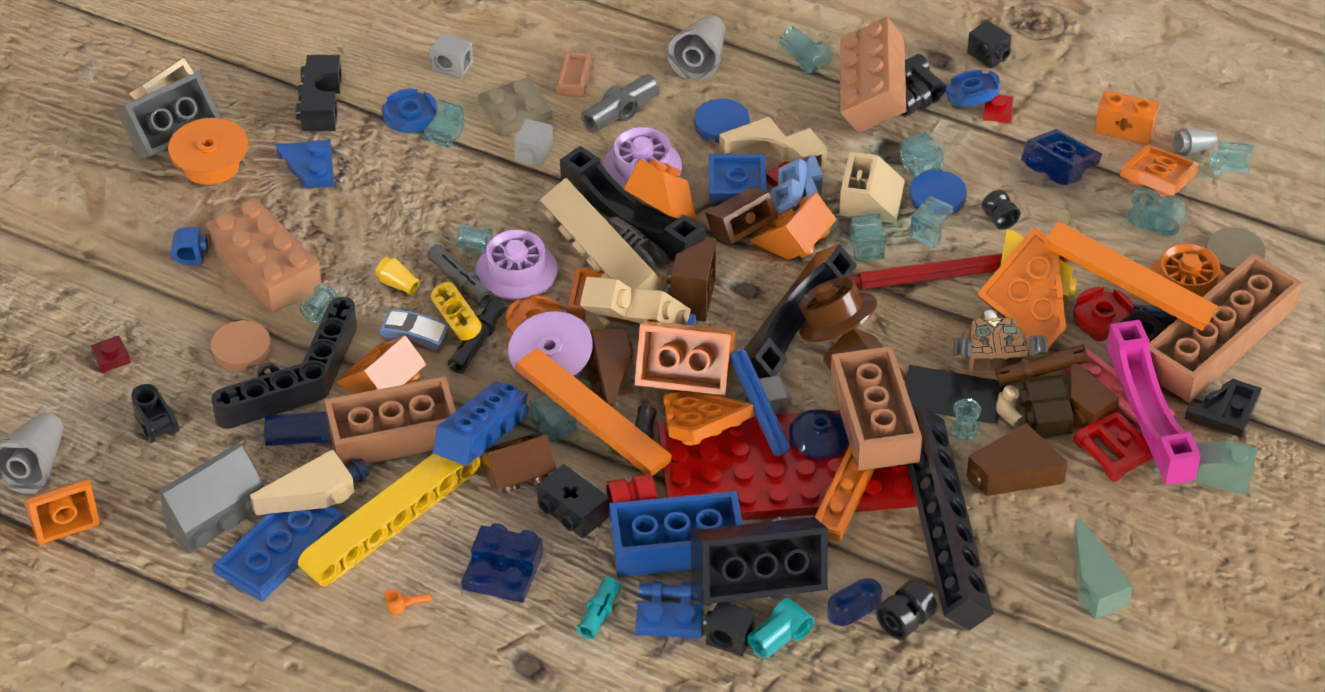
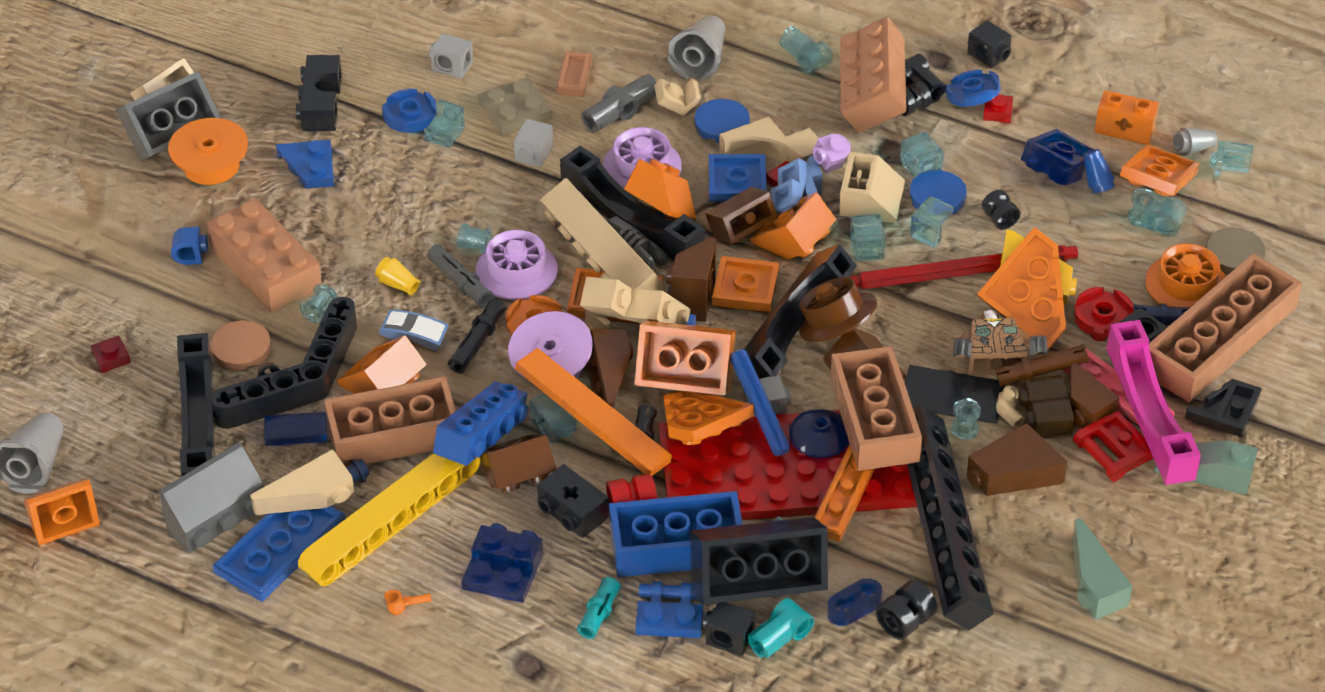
(152, 412): black piece -> none
(196, 402): none -> black arch
(456, 319): yellow beam -> none
(675, 98): none -> tan bracket
(745, 284): none -> orange plate
(831, 152): none -> lavender plate
(1098, 172): none -> blue cone
(1130, 276): orange tile -> none

